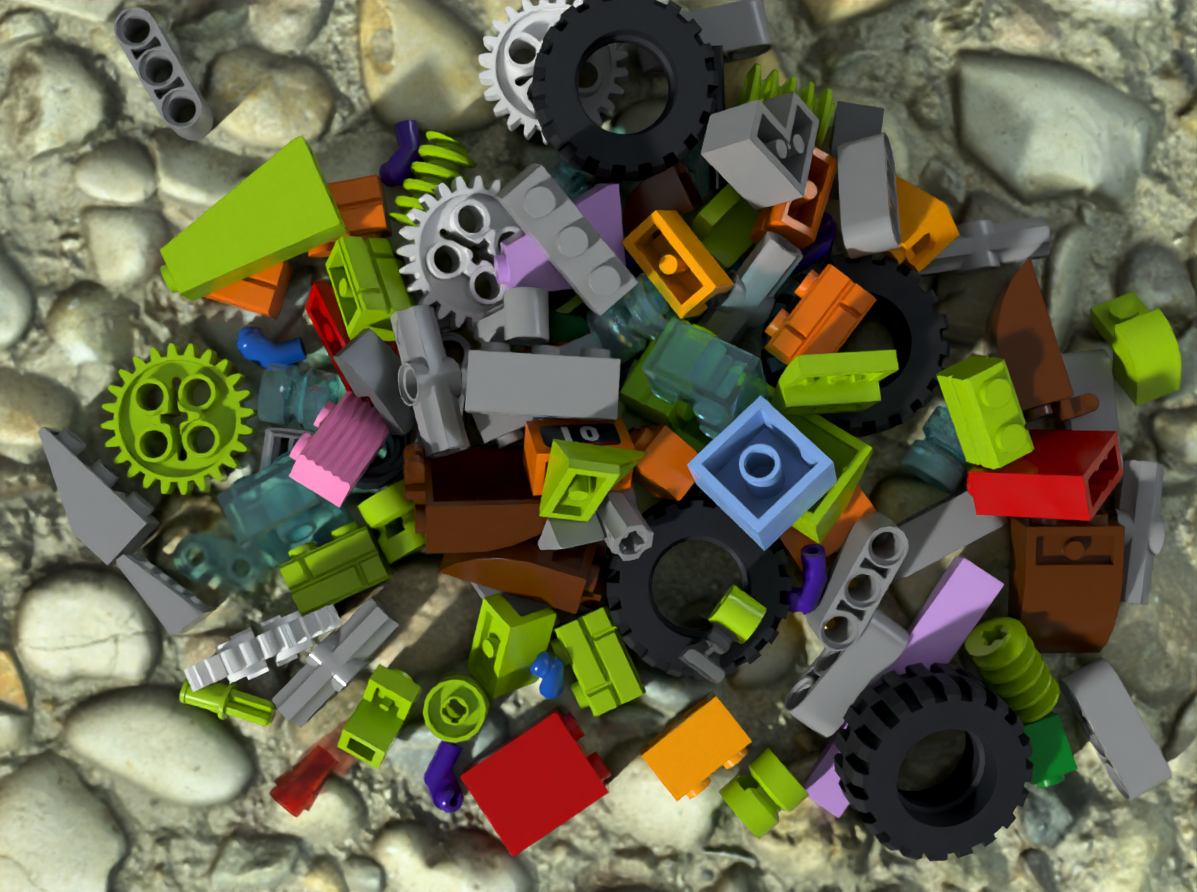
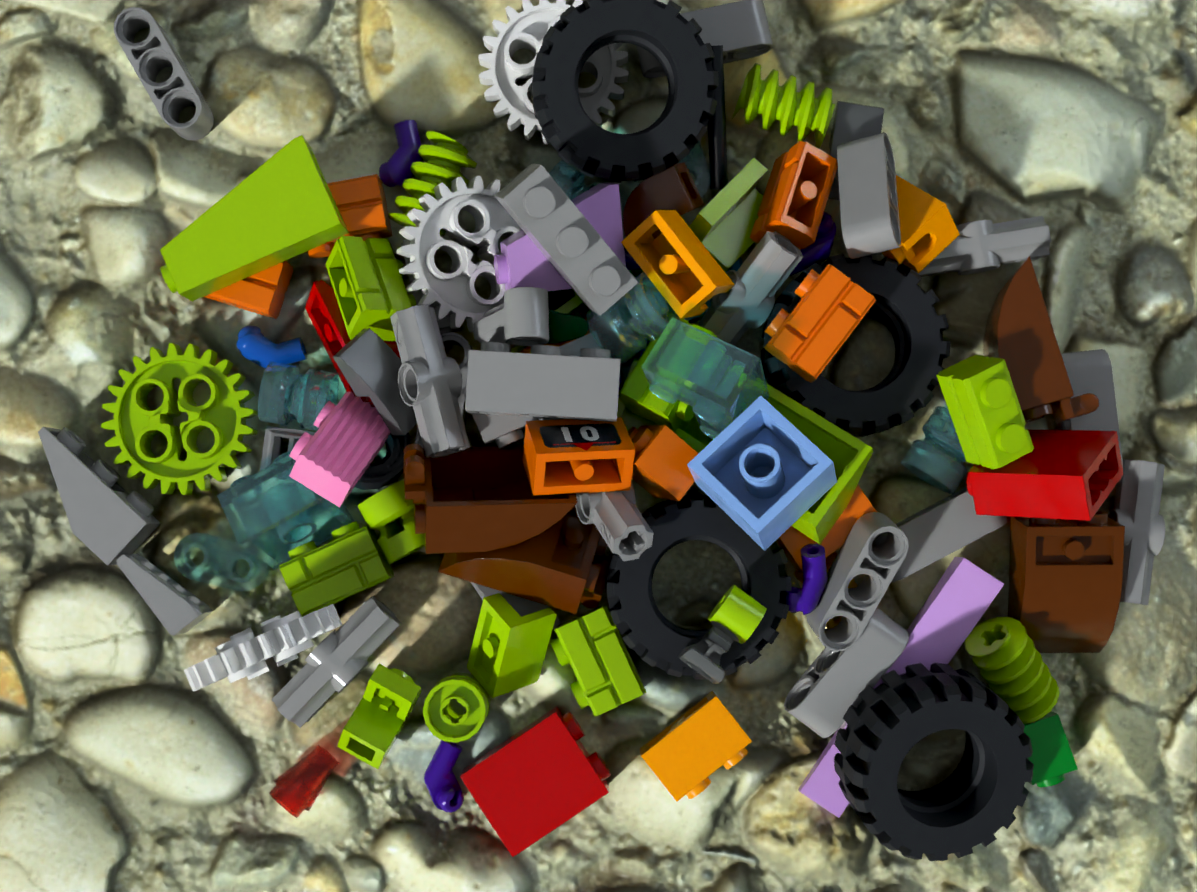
(227, 701): lime axle -> none
(552, 674): blue arm -> none
(570, 533): light grey slope -> none
(582, 477): lime slope -> none
(763, 148): light grey brick -> none
(763, 793): lime wheel -> none
(833, 382): lime slope -> none
(1115, 729): light grey beam -> none
(1142, 346): lime brick -> none

